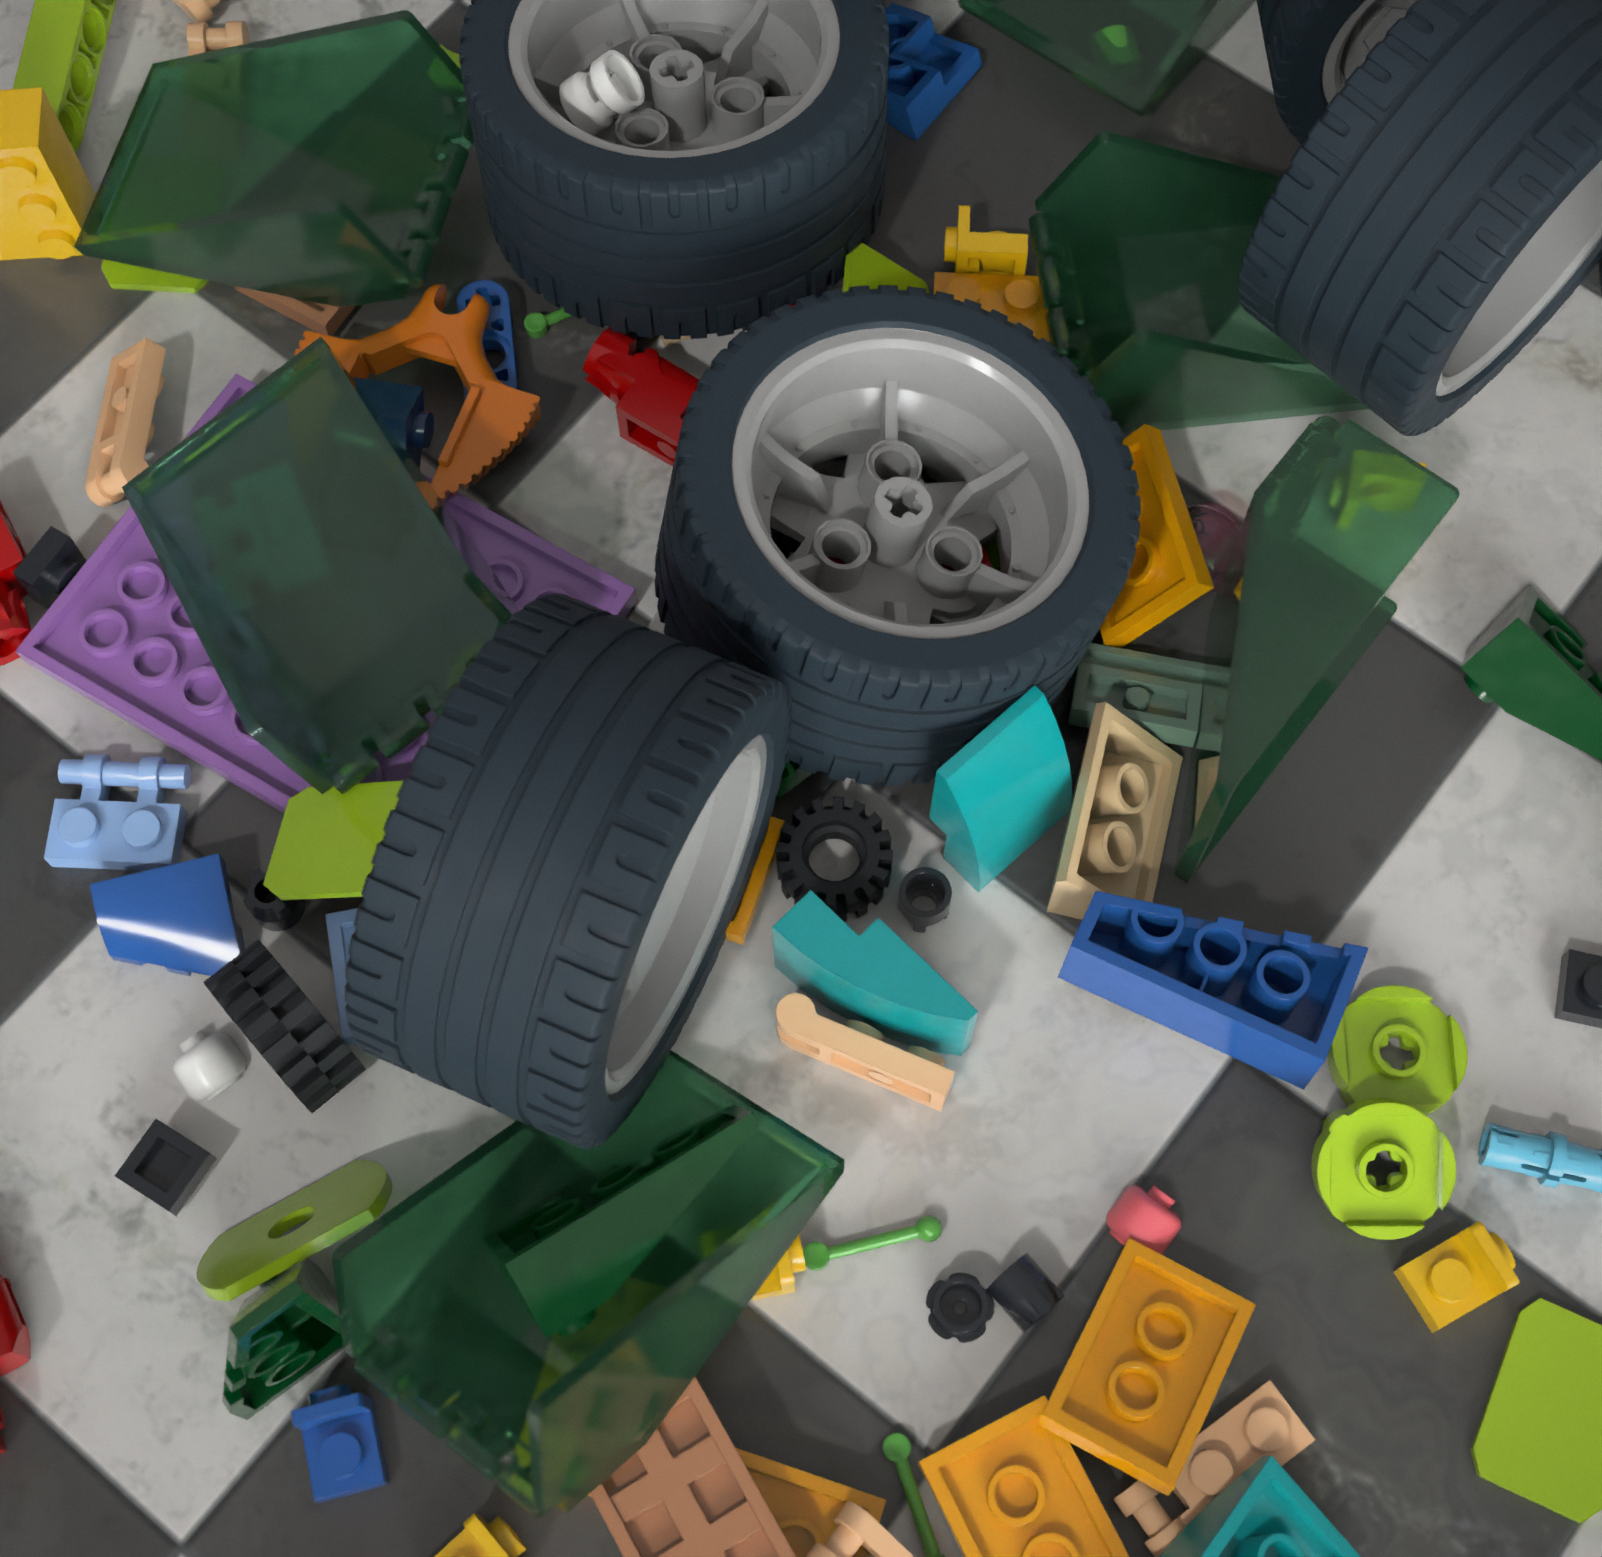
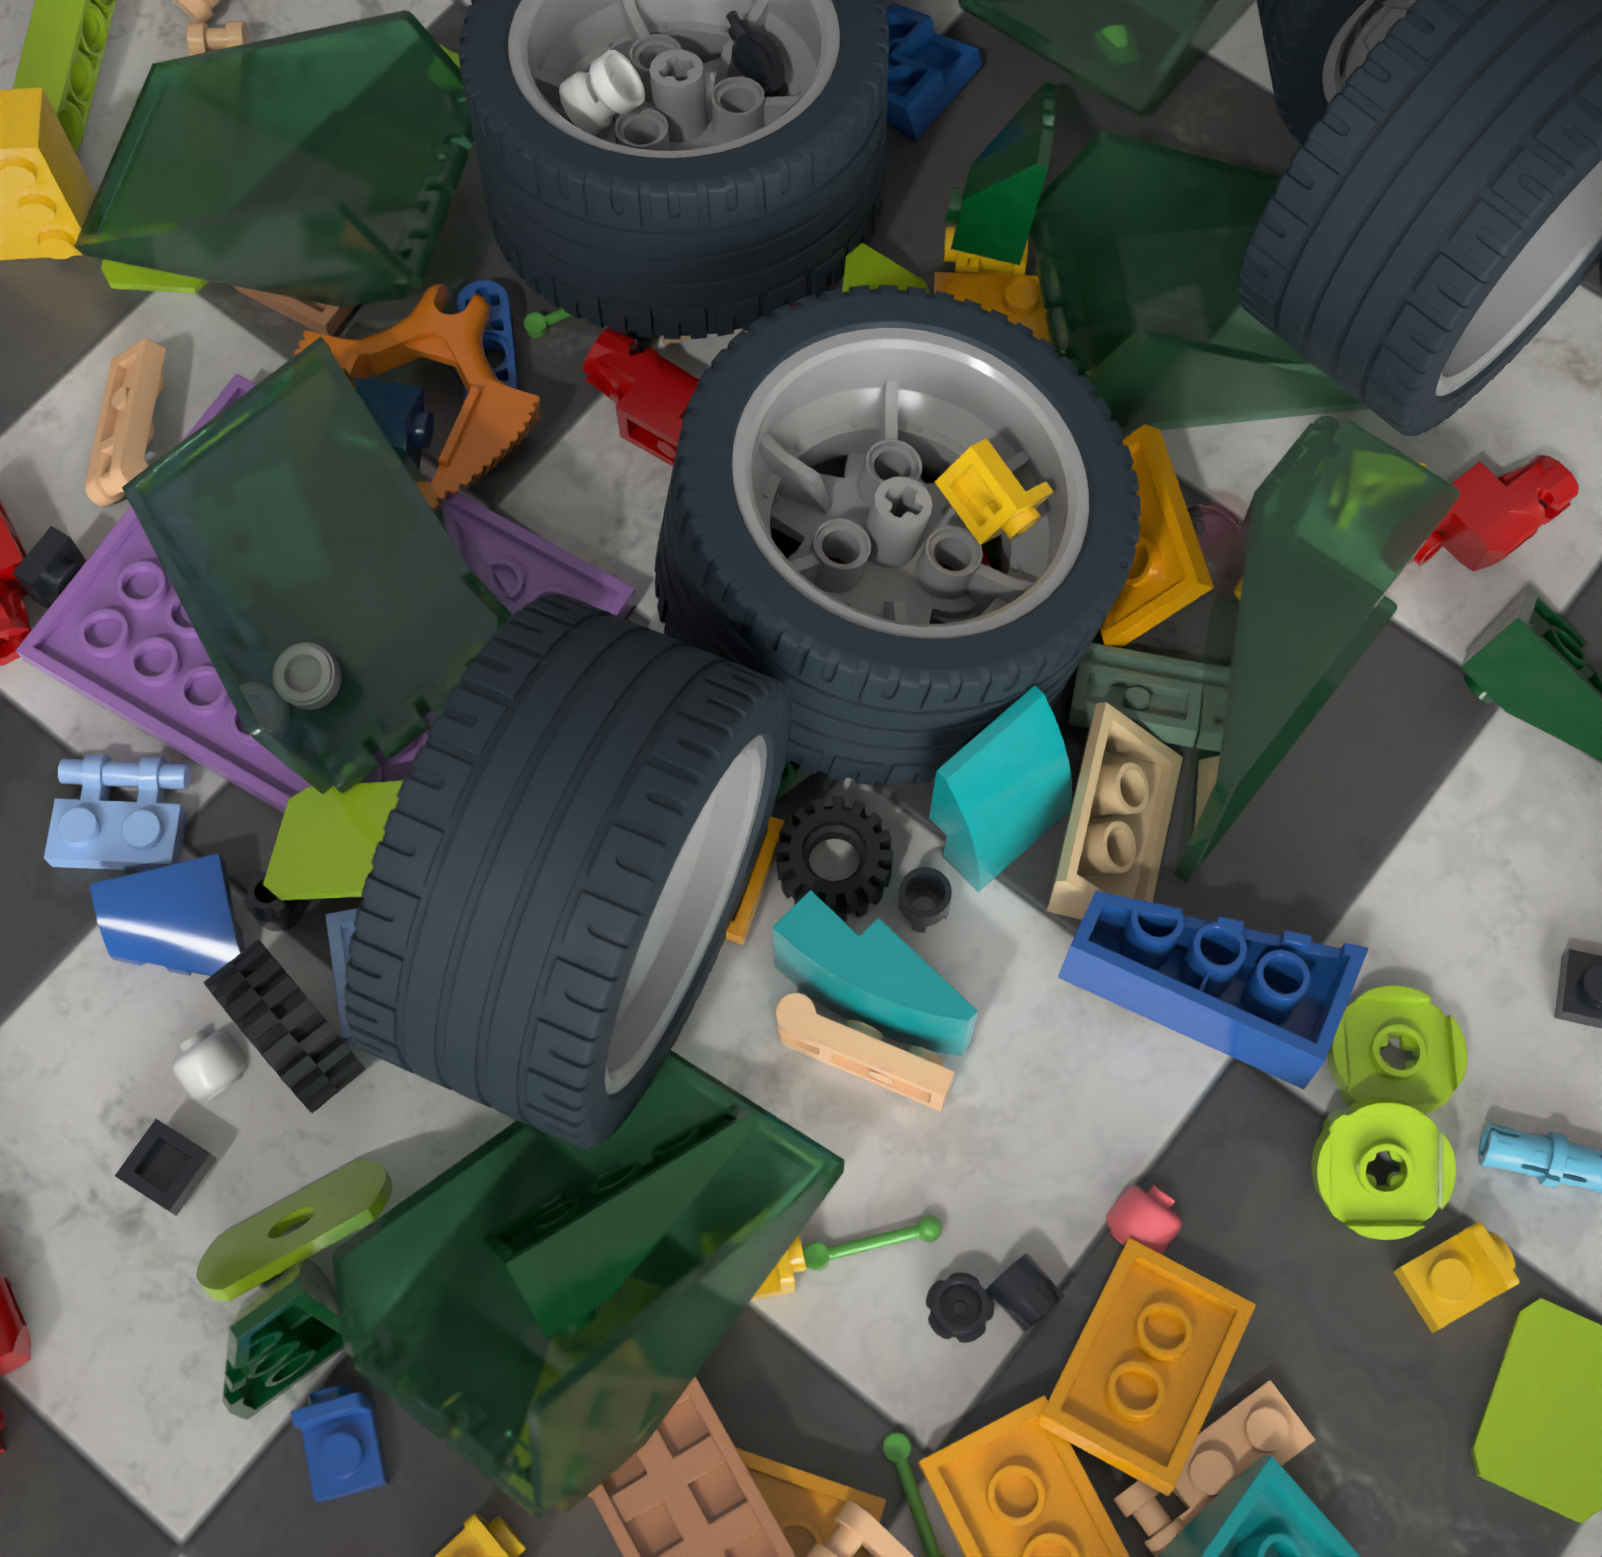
(307, 676): none -> light grey tile
(756, 55): none -> black piece
(990, 495): none -> yellow bracket
(1005, 184): none -> dark green wedge
(1500, 512): none -> red plate

